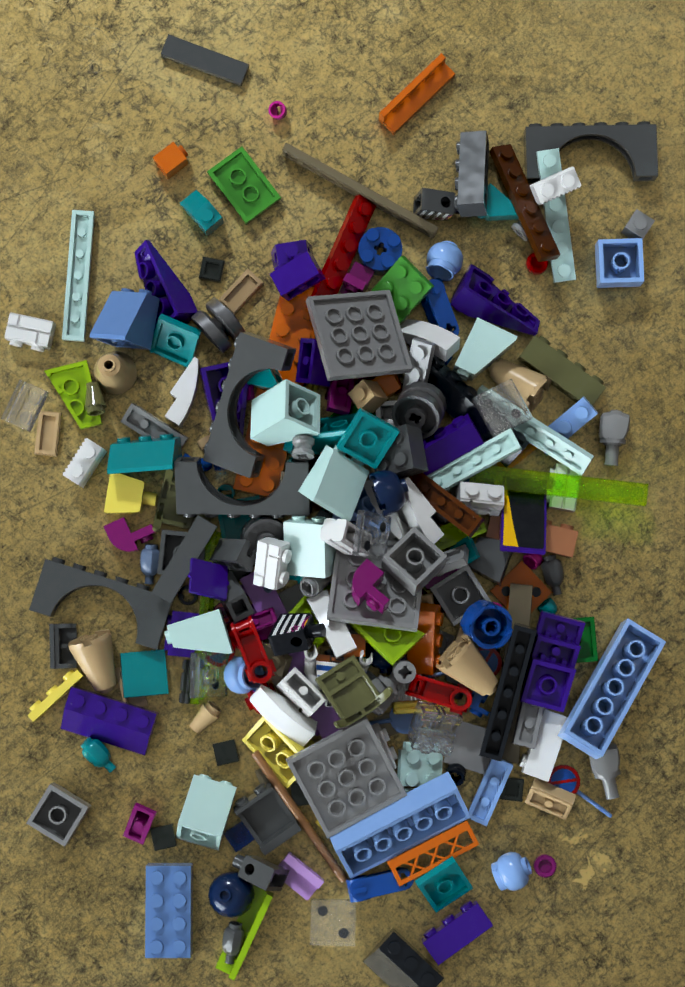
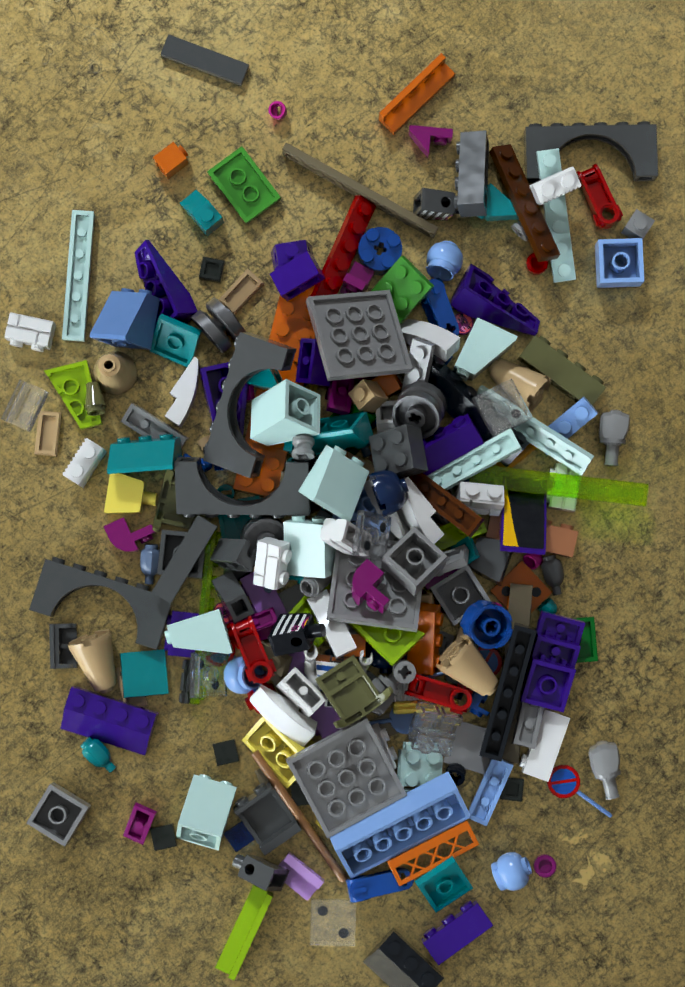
(54, 694): light yellow plate -> none
(169, 910): medium blue brick -> none
(181, 597): black bush -> none
(205, 716): tan cone -> none
(208, 579): dark purple piece -> none
(230, 895): dark blue cylinder -> none
(232, 941): dark grey plant -> none
(367, 438): teal tile -> none
(424, 135): none -> magenta slope
(465, 323): none -> tile
(550, 798): tan slope -> none
(599, 197): none -> red piece
(611, 689): light blue brick -> none

